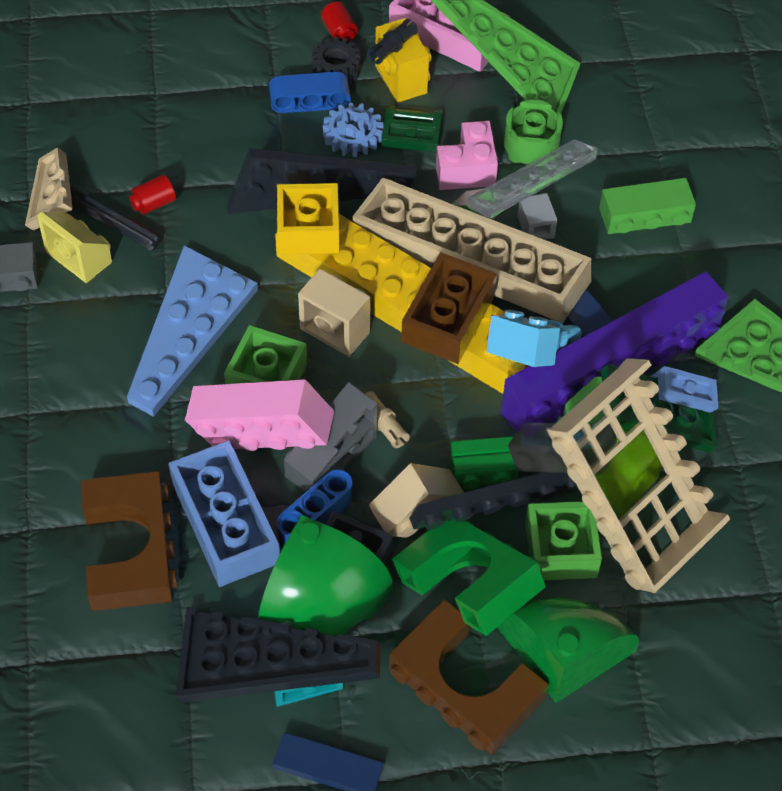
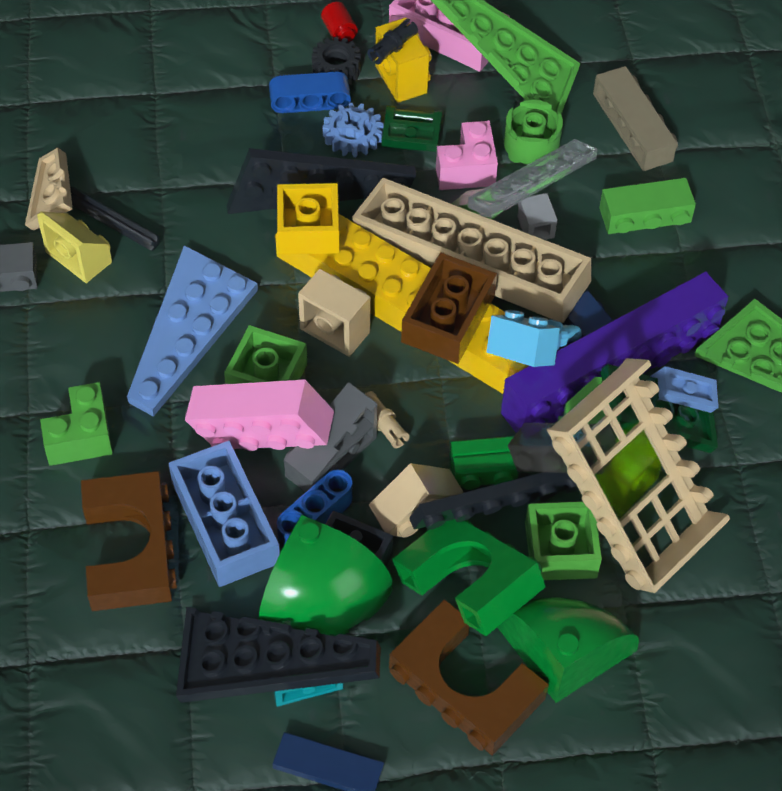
(78, 434): none -> bright green brick
(152, 194): red brick -> none
(635, 118): none -> dark tan brick

